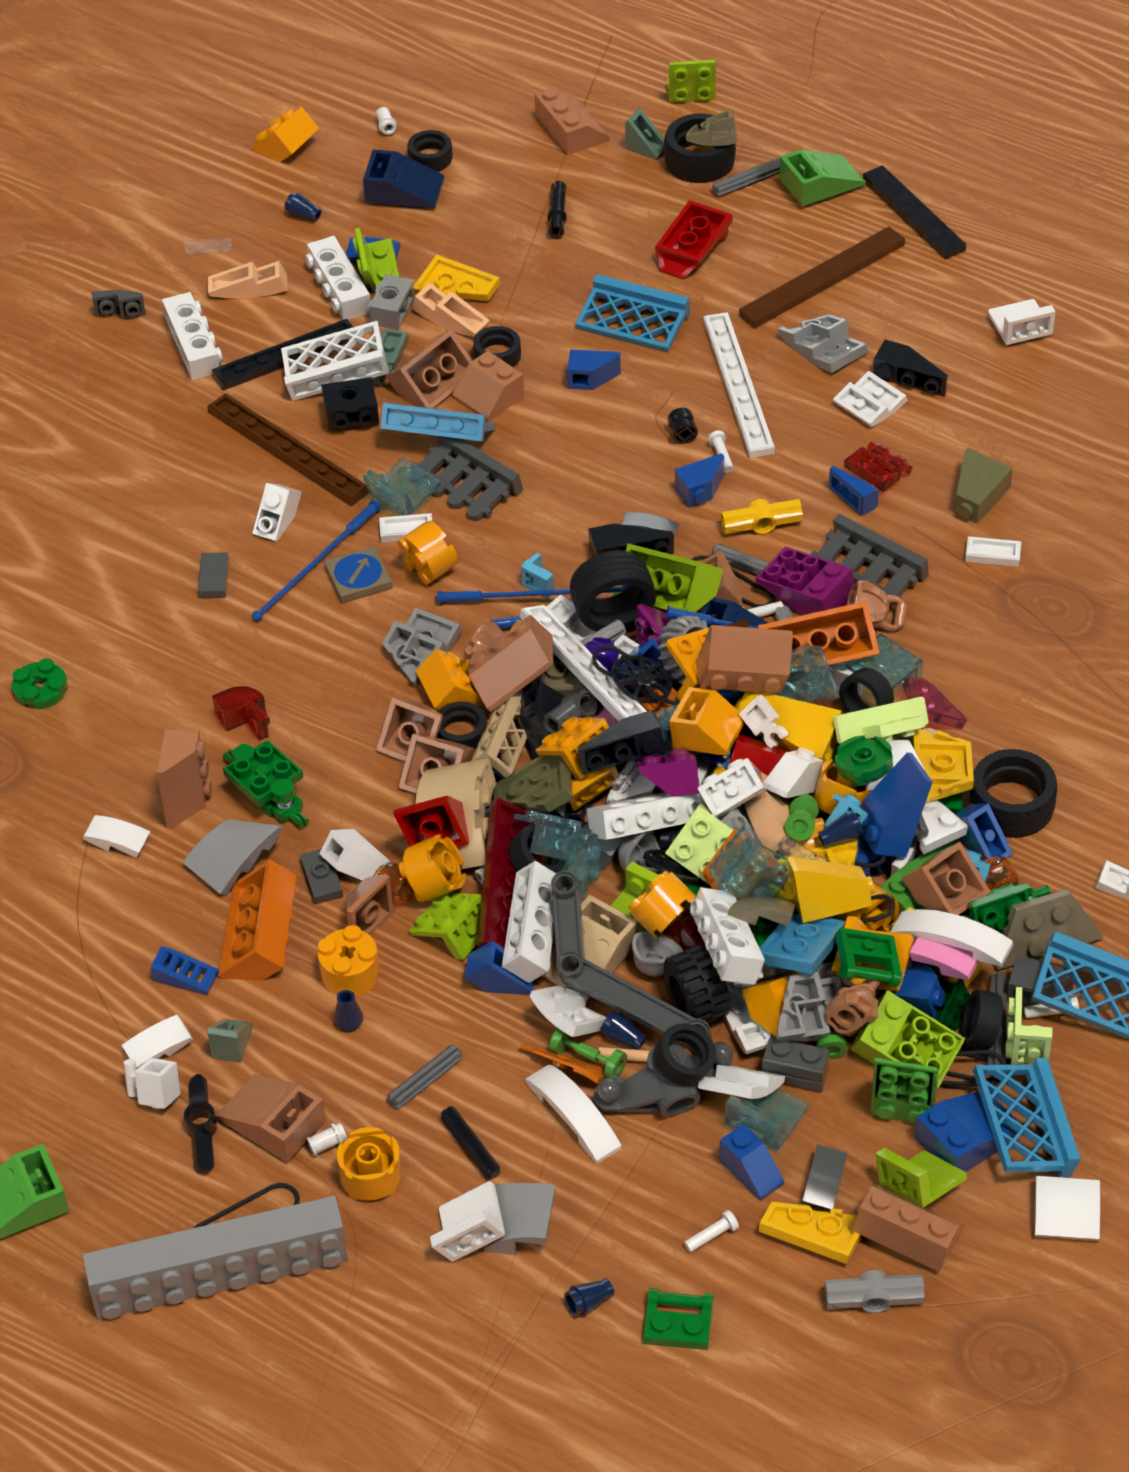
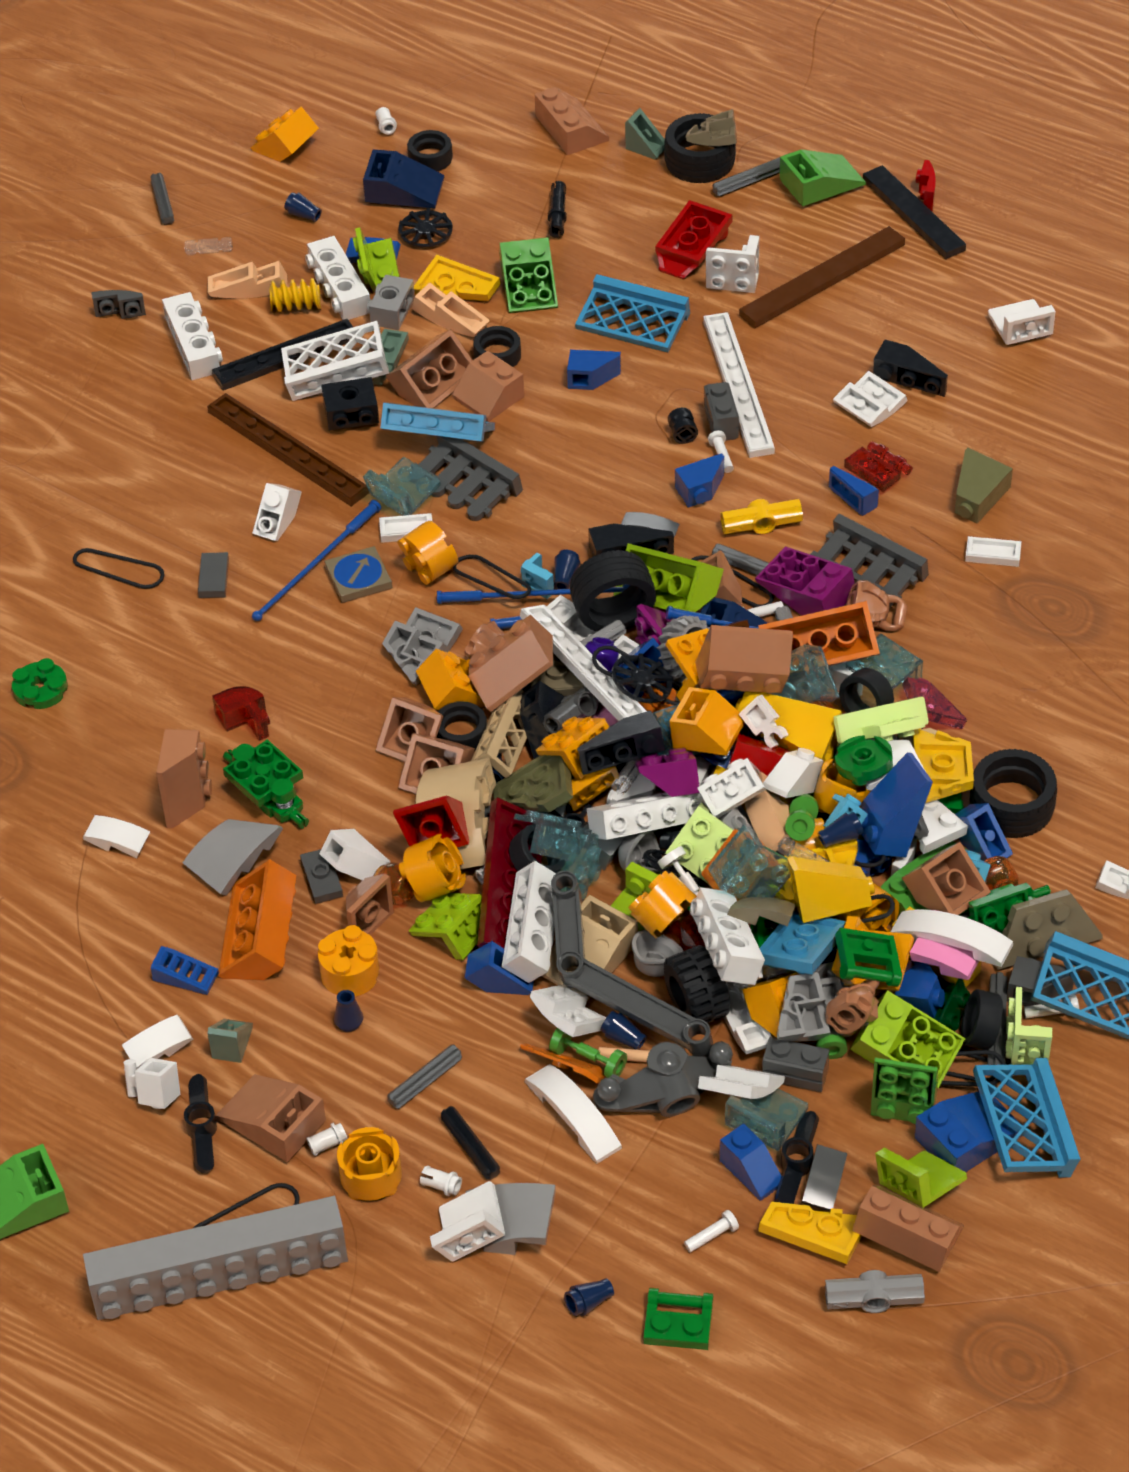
(121, 558): none -> black piece
(162, 198): none -> dark grey axle
(295, 295): none -> yellow piece
(425, 228): none -> black wheel
(443, 1181): none -> white pin
(488, 585): none -> black piece
(528, 275): none -> bright green slope
(565, 565): none -> dark blue cone
(672, 859): none -> white wheel
(692, 81): lime bracket -> none
(694, 1037): black tyre -> none
(721, 409): none -> dark grey brick
(733, 268): none -> white bracket
(795, 1169): none -> black piece
(824, 342): light grey slope -> none
(927, 182): none -> red slope
(1067, 1208): white slope -> none

